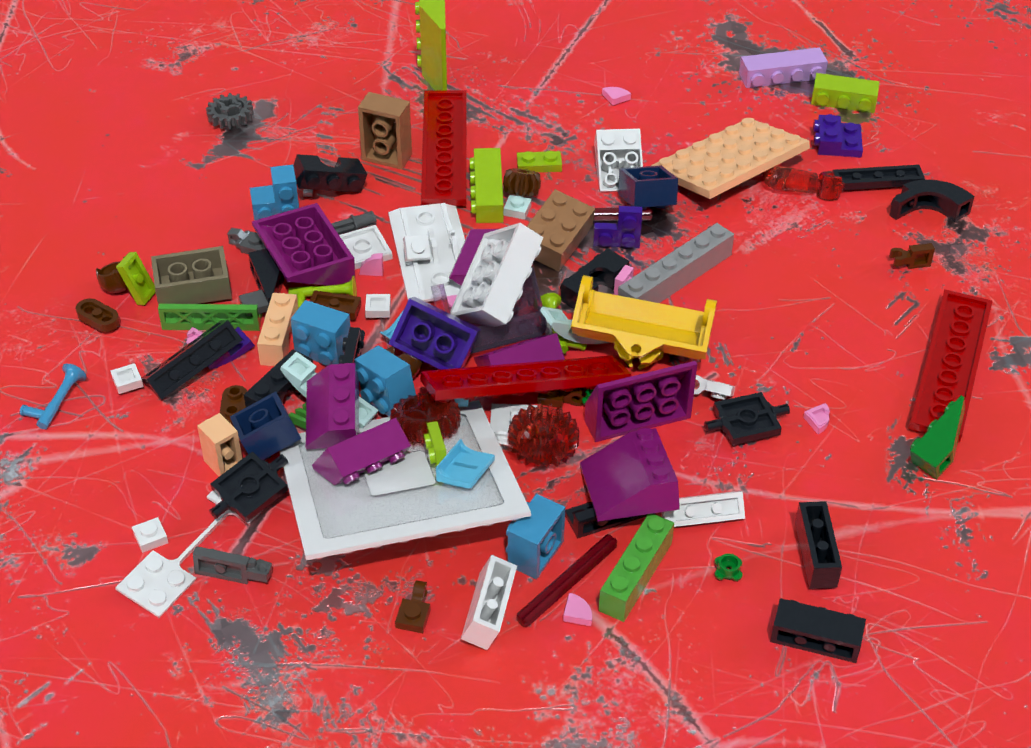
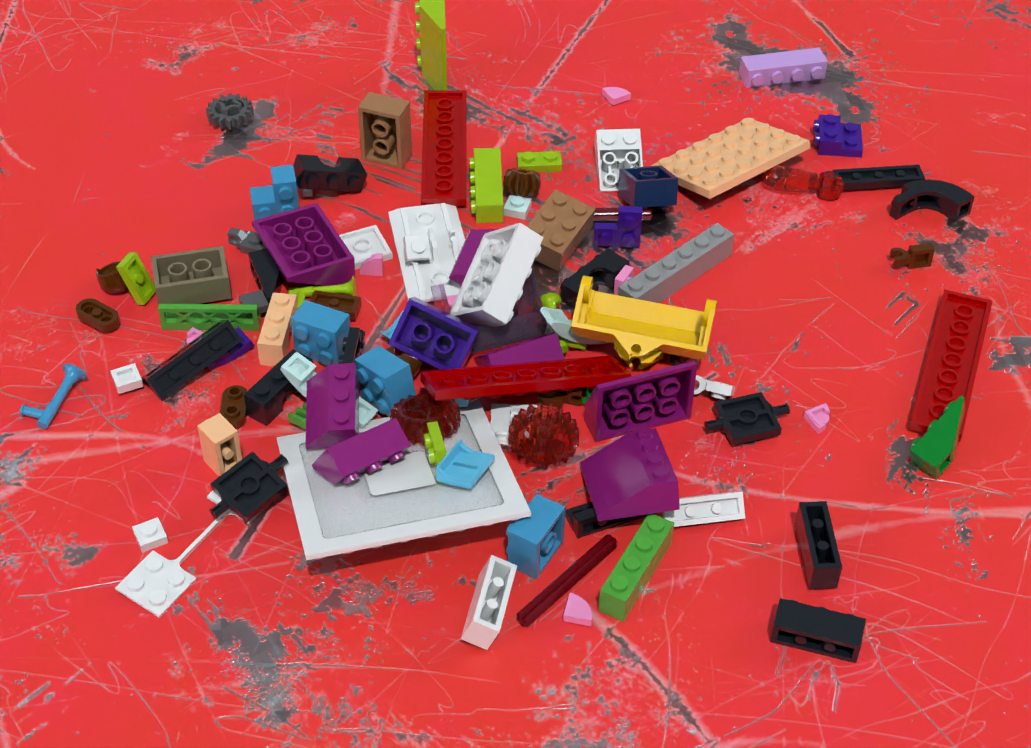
(230, 566): dark grey hinge -> none
(265, 427): dark blue brick -> none
(355, 223): dark grey axle -> none
(377, 306): white plate -> none
(414, 612): reddish brown plate -> none
(728, 561): green plate -> none
(845, 93): lime brick -> none

